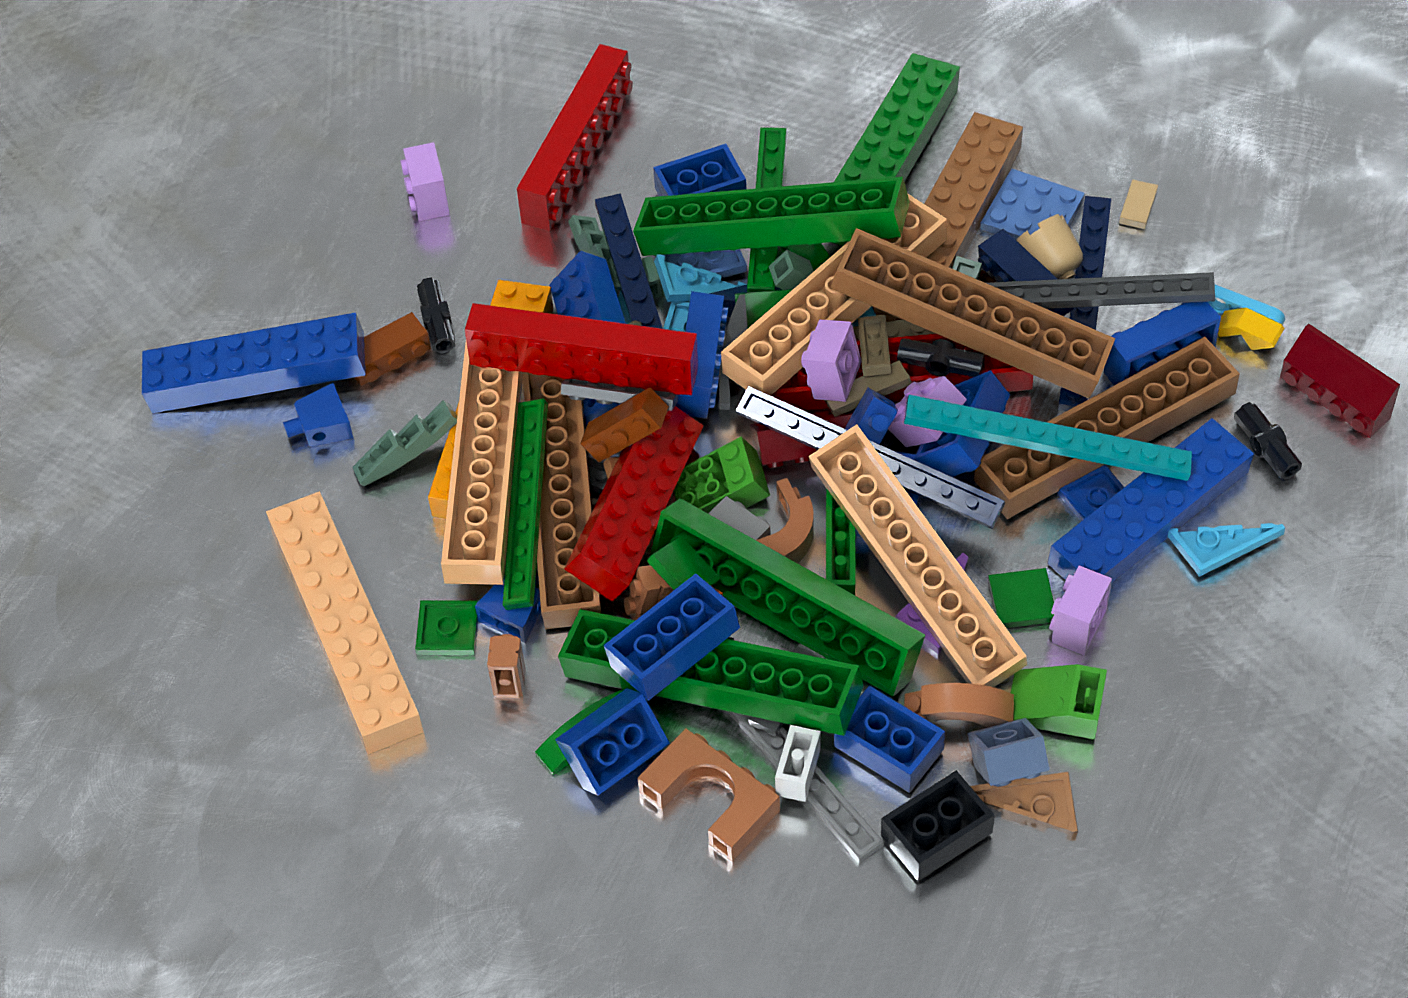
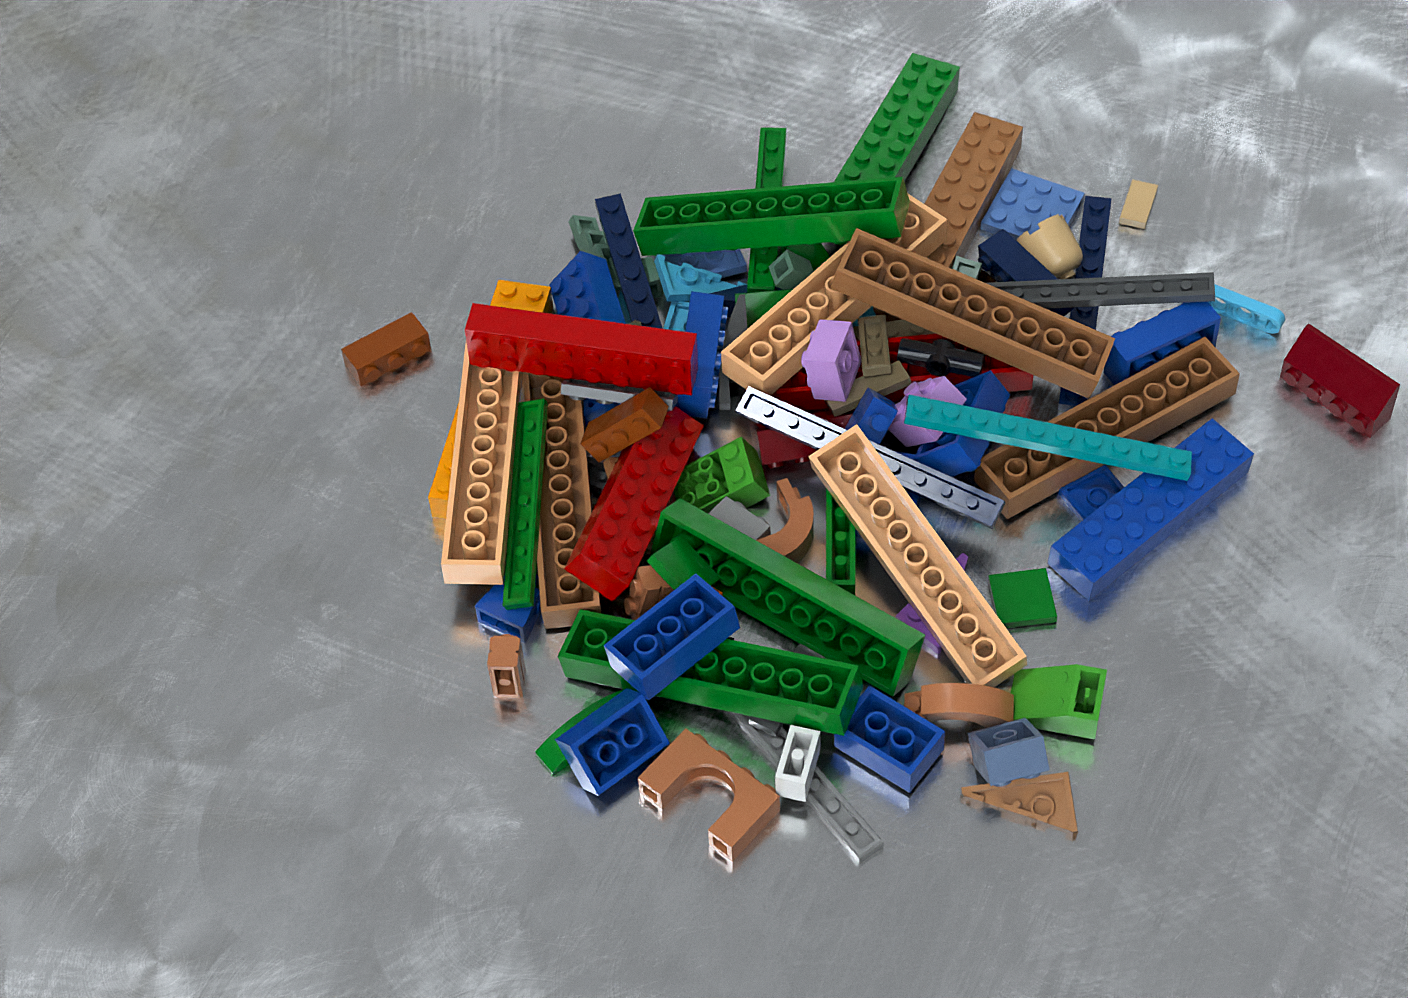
(253, 363): blue brick -> none
(320, 418): blue torso -> none
(344, 623): light nougat brick -> none
(399, 448): sand green slope -> none
(424, 182): lavender brick -> none
(436, 315): black piece -> none
(446, 627): green tile -> none
(574, 138): red brick -> none
(700, 173): blue brick -> none
(937, 825): black brick -> none
(1080, 609): lavender brick -> none
(1216, 546): medium azure wing -> none
(1255, 328): yellow slope -> none
(1267, 441): black piece -> none

